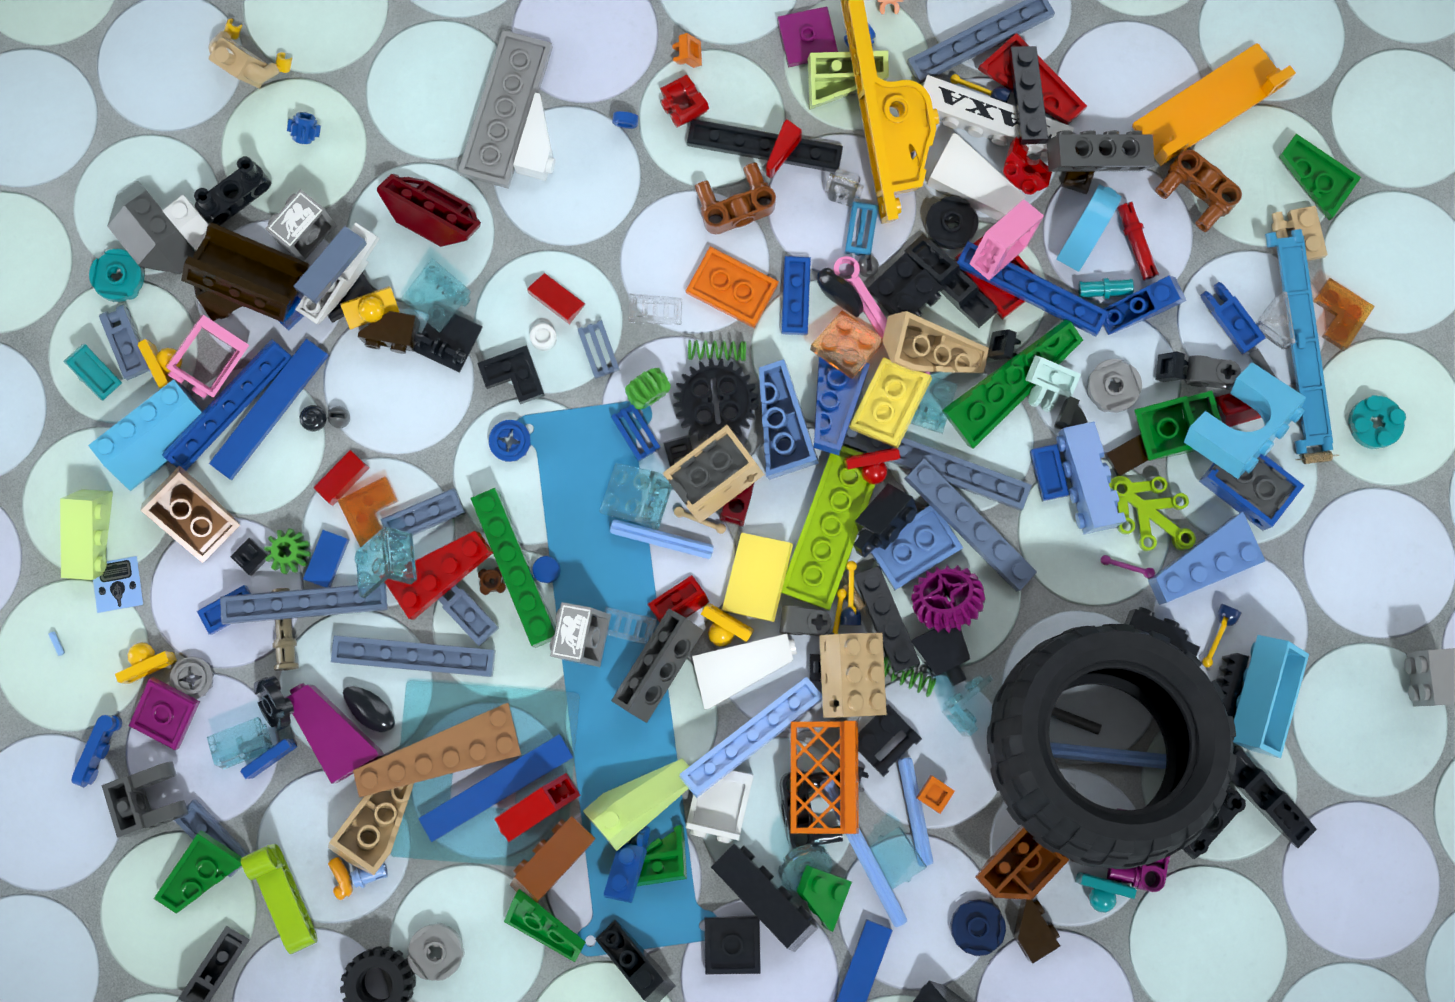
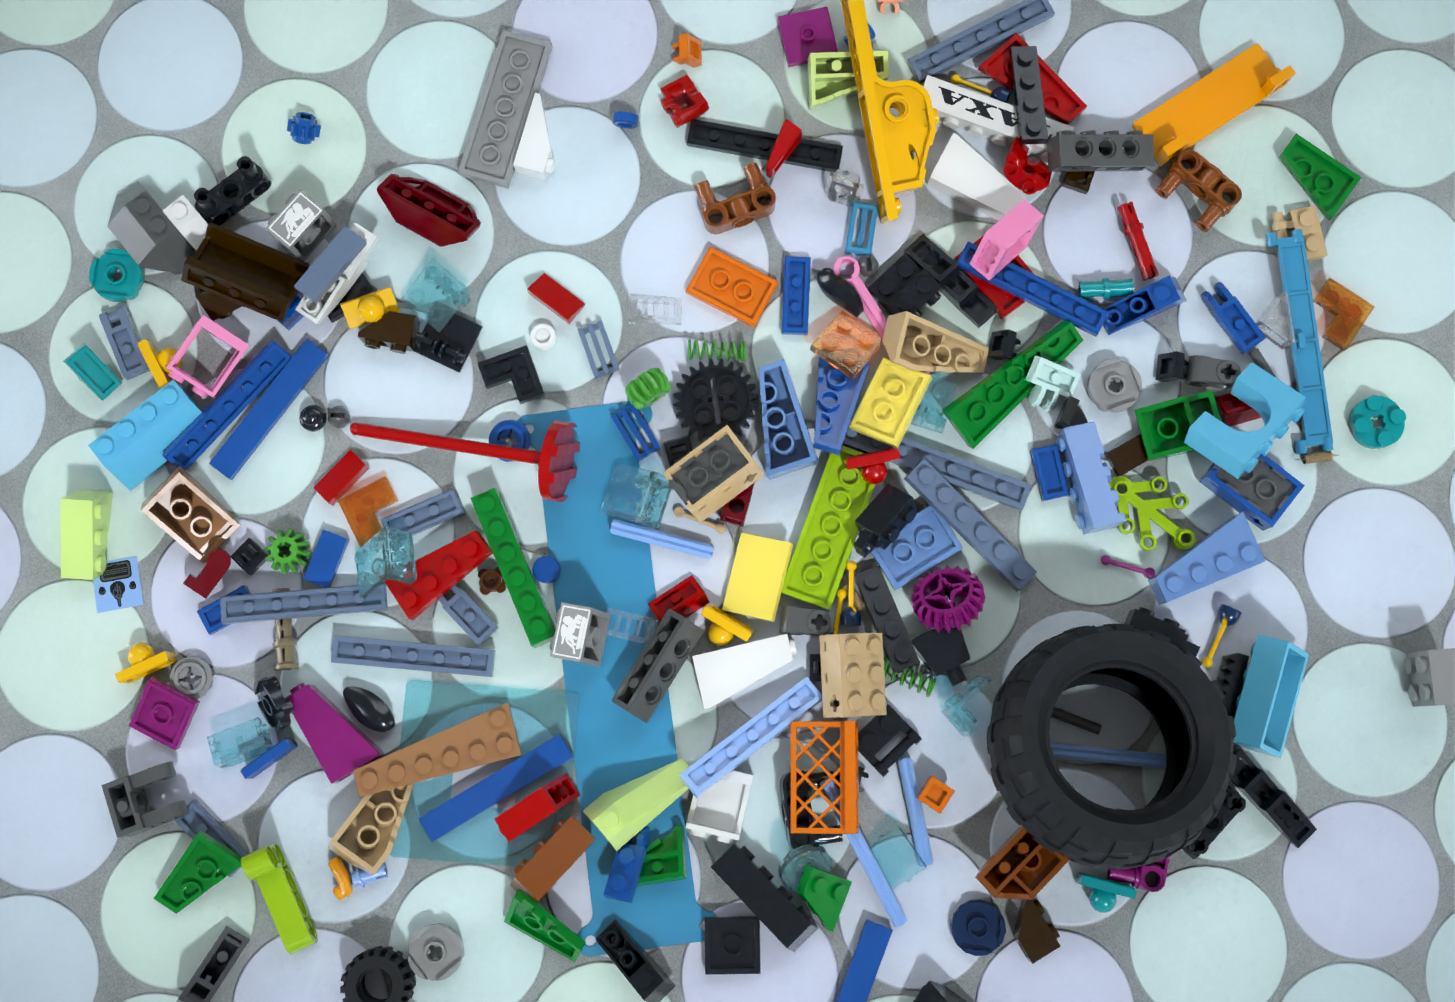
(55, 641): light blue piece -> none
(95, 750): blue plate -> none
(217, 565): none -> dark red leg
(240, 61): tan torso -> none
(554, 459): none -> red piece
(942, 211): black plate -> none
(1089, 227): medium azure arch -> none

